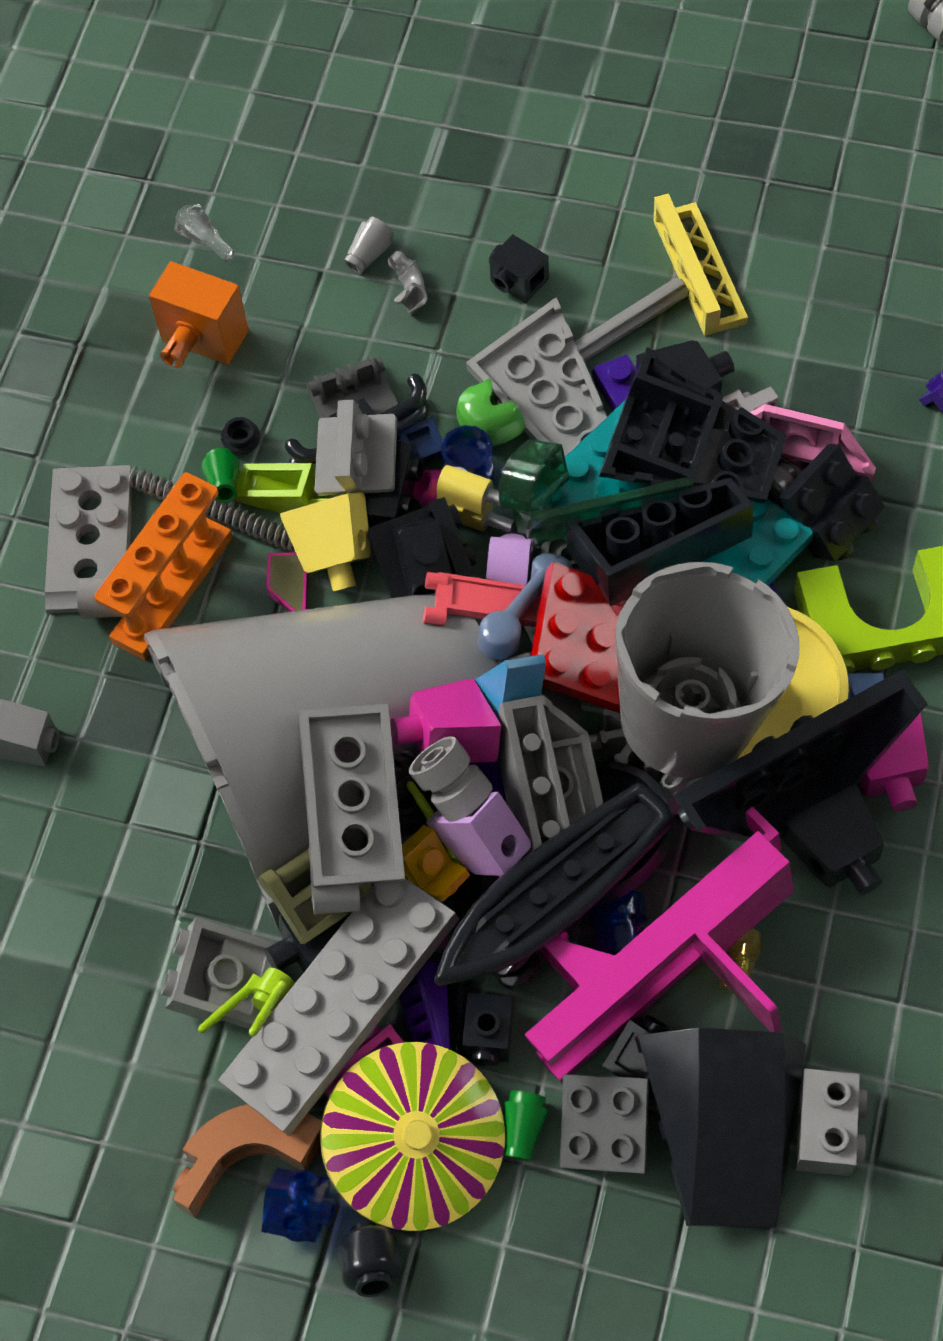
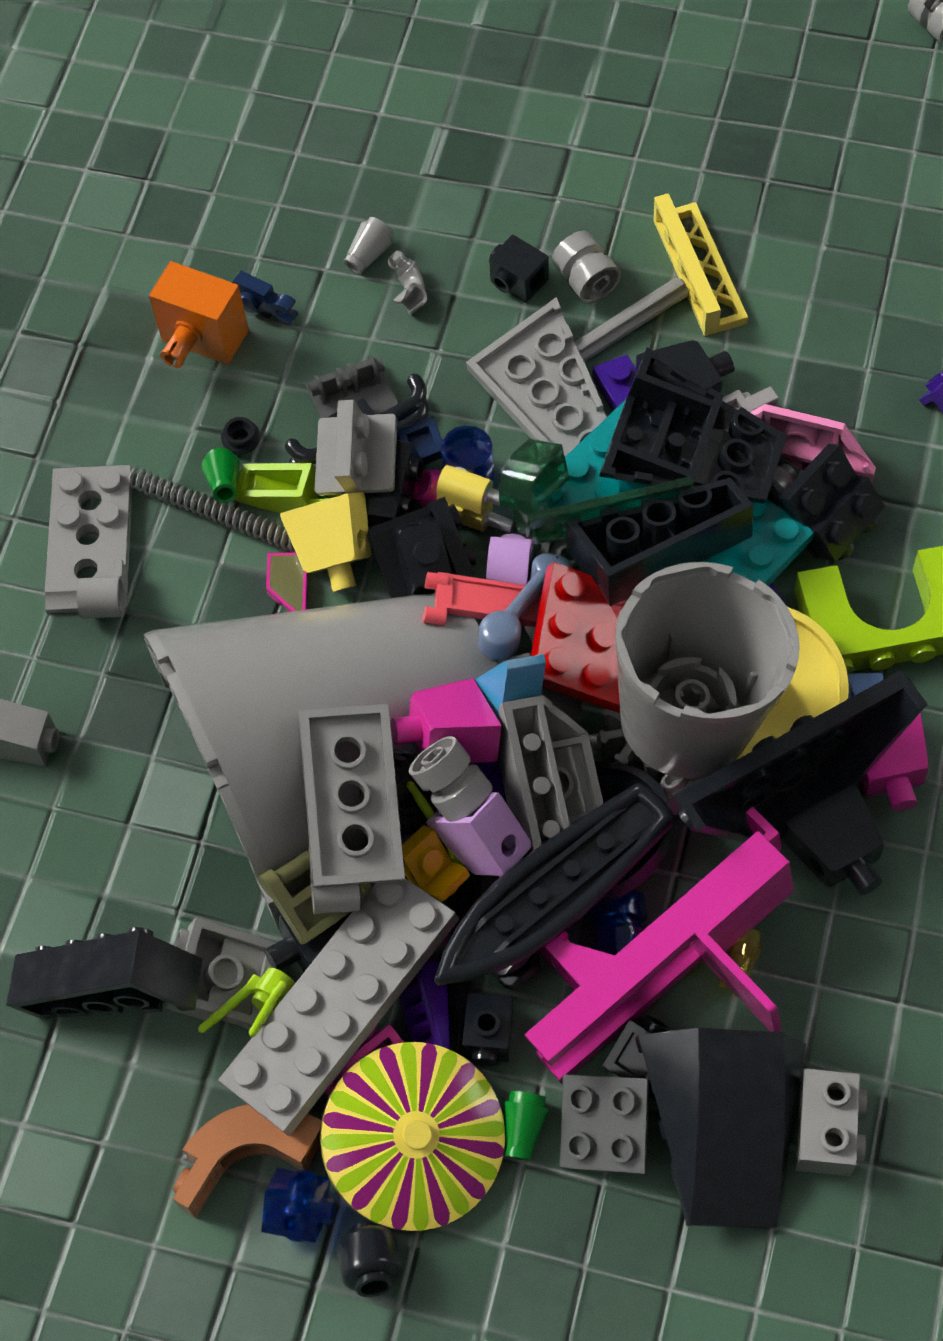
(104, 976): none -> black wedge
(164, 564): orange fence -> none
(196, 226): clear cone -> none
(261, 299): none -> dark blue plate
(480, 409): bright green helmet -> none
(586, 267): none -> light grey wheel

